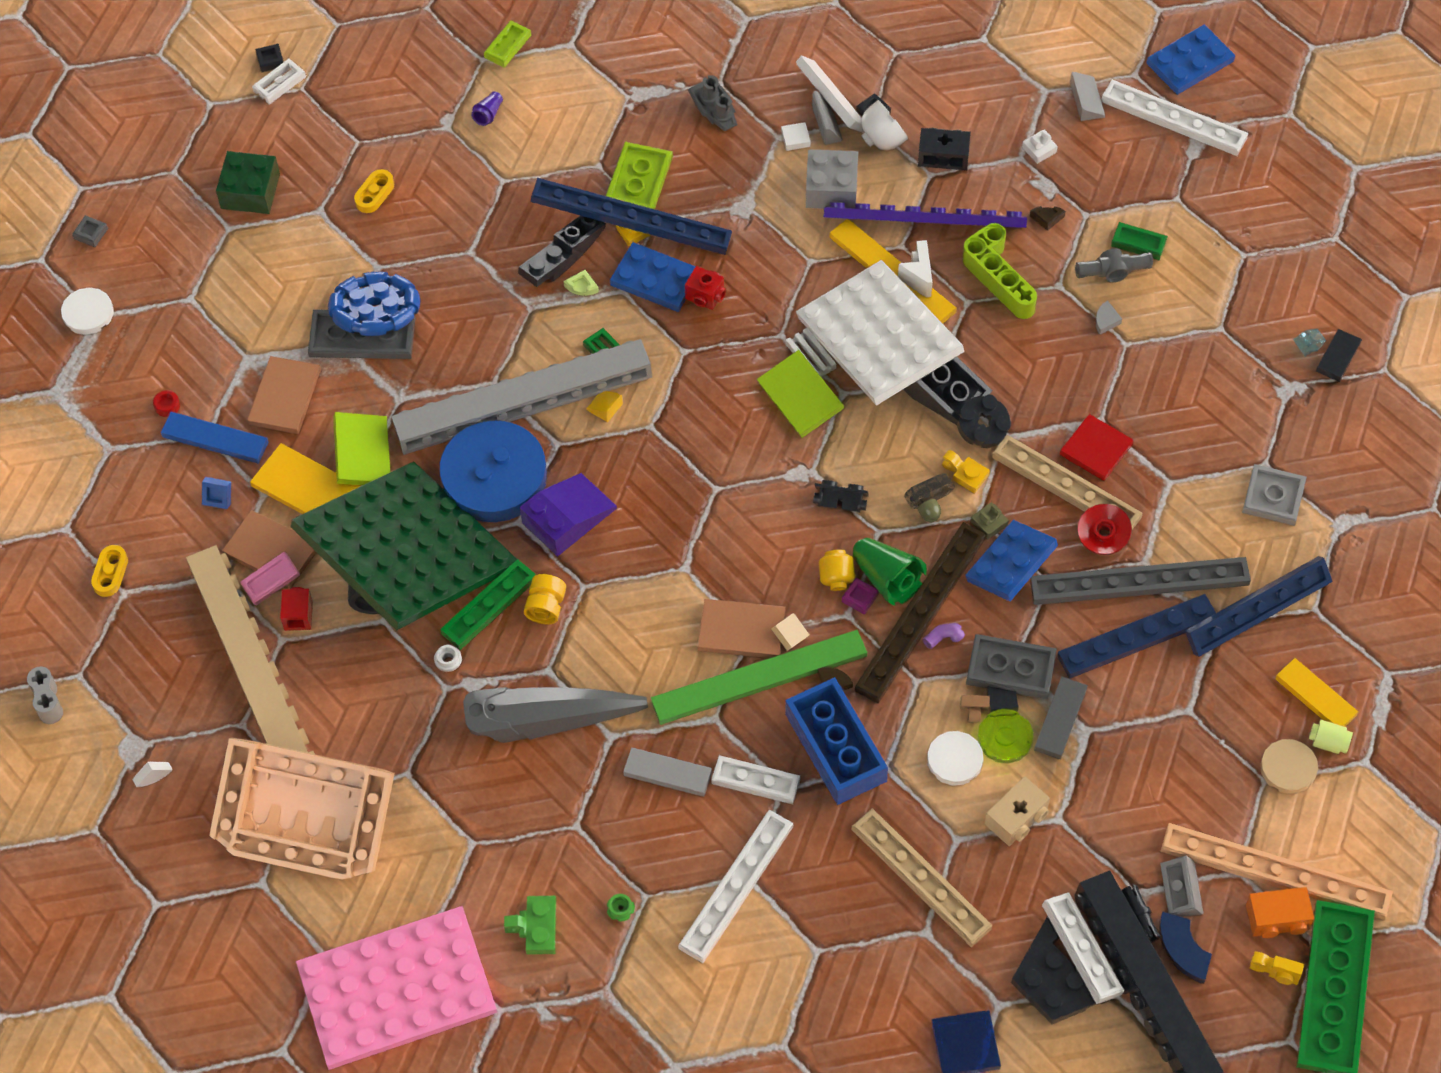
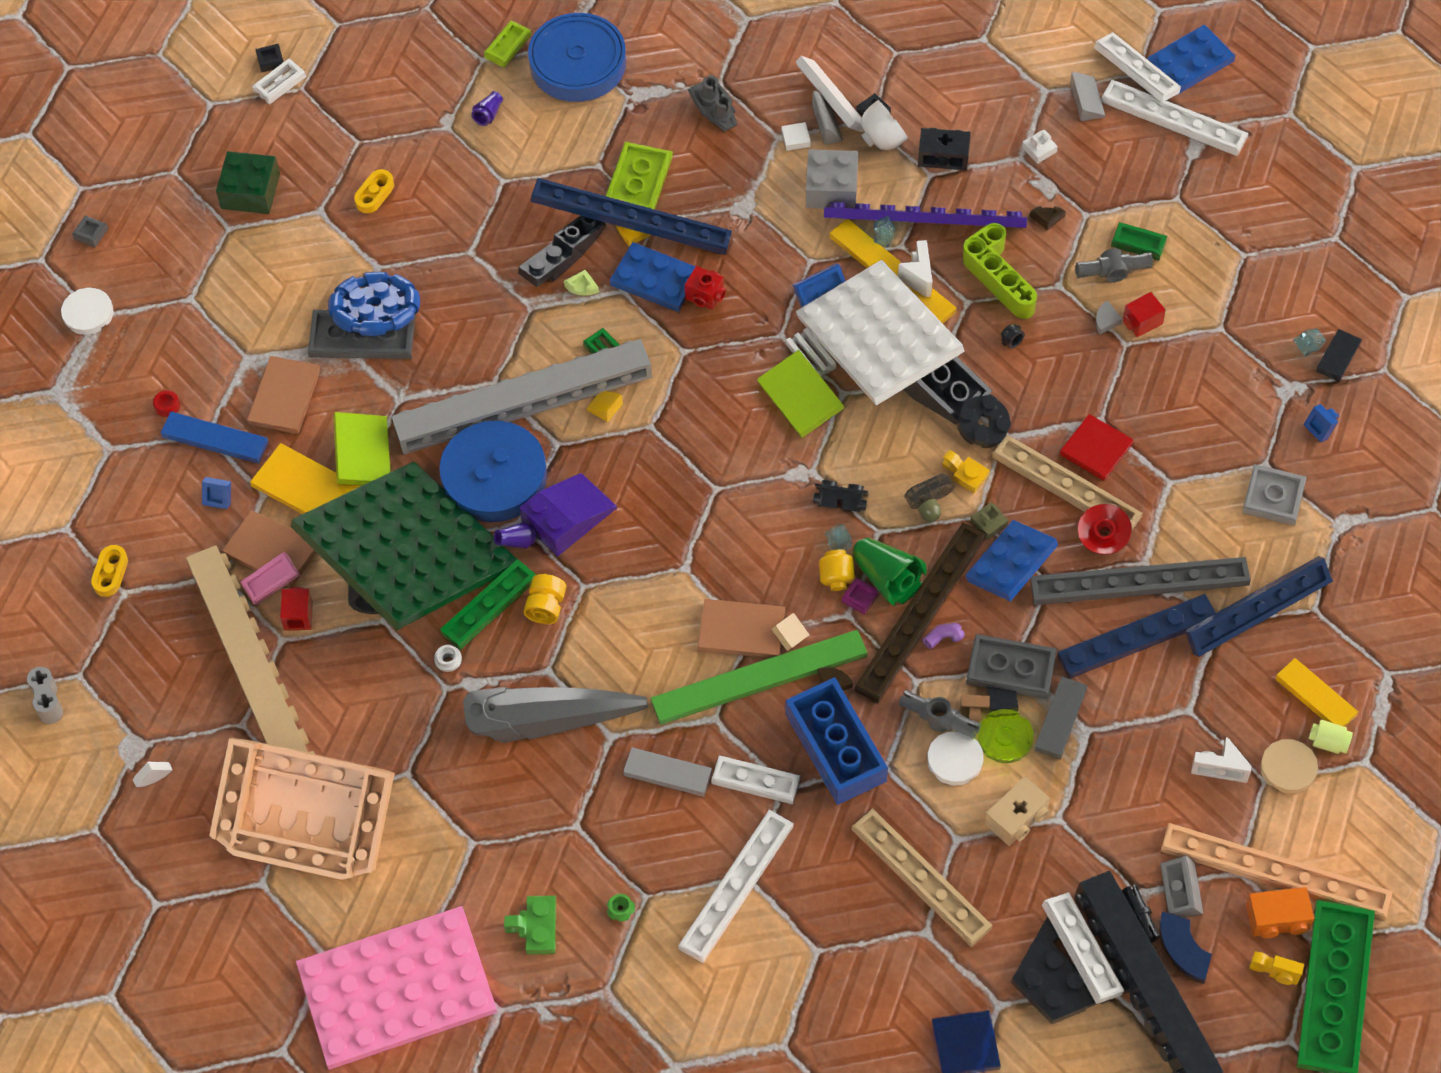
(518, 536): none -> dark purple cone
(577, 57): none -> blue brick
(818, 284): none -> blue plate
(839, 537): none -> clear light blue piece
(884, 231): none -> clear light blue piece
(949, 721): none -> dark grey pin
(1012, 335): none -> black plate
(1137, 67): none -> white tile
(1143, 314): none -> red brick
(1228, 766): none -> white slope
(1321, 422): none -> blue tile

